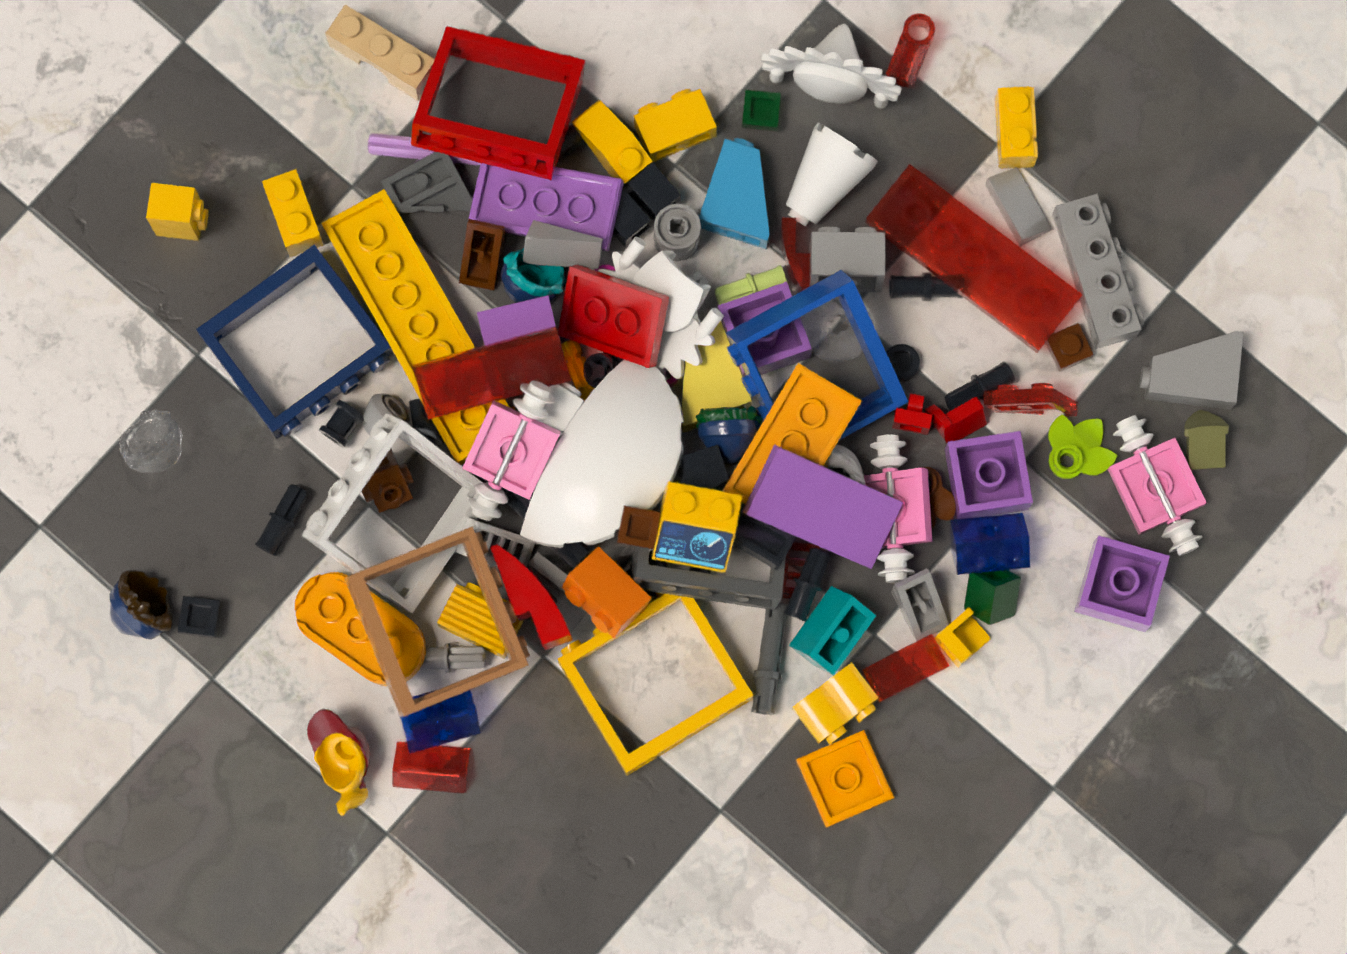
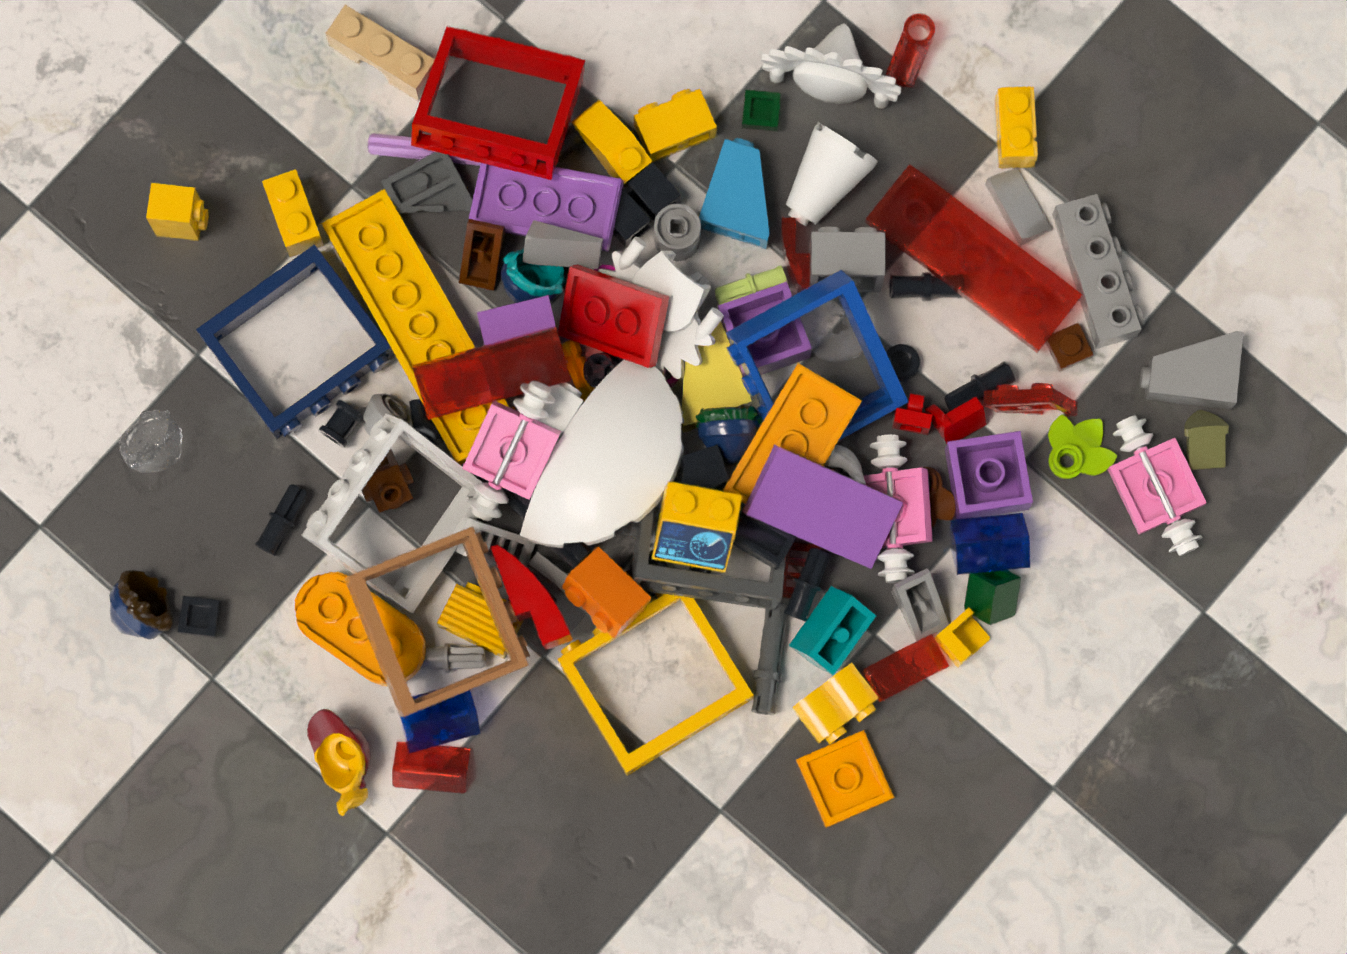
(638, 527): reddish brown plate -> none
(1122, 583): medium lavender brick -> none

